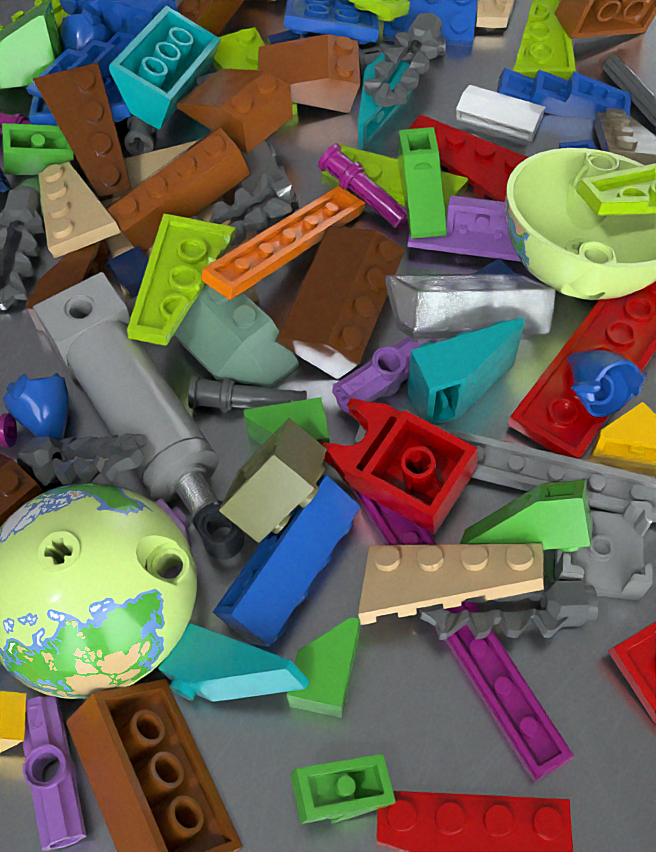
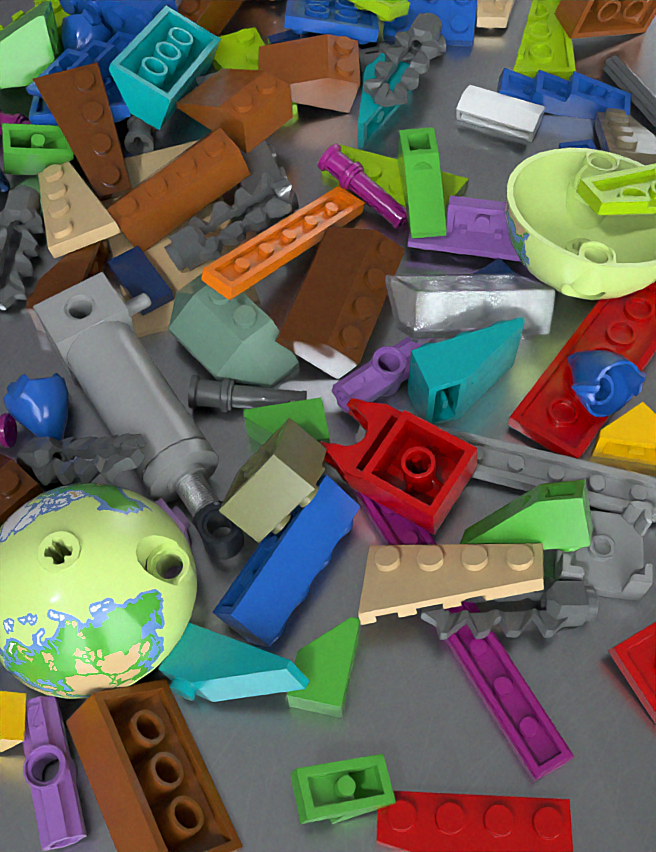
(175, 275): lime wing -> none
(474, 158): red wing -> none

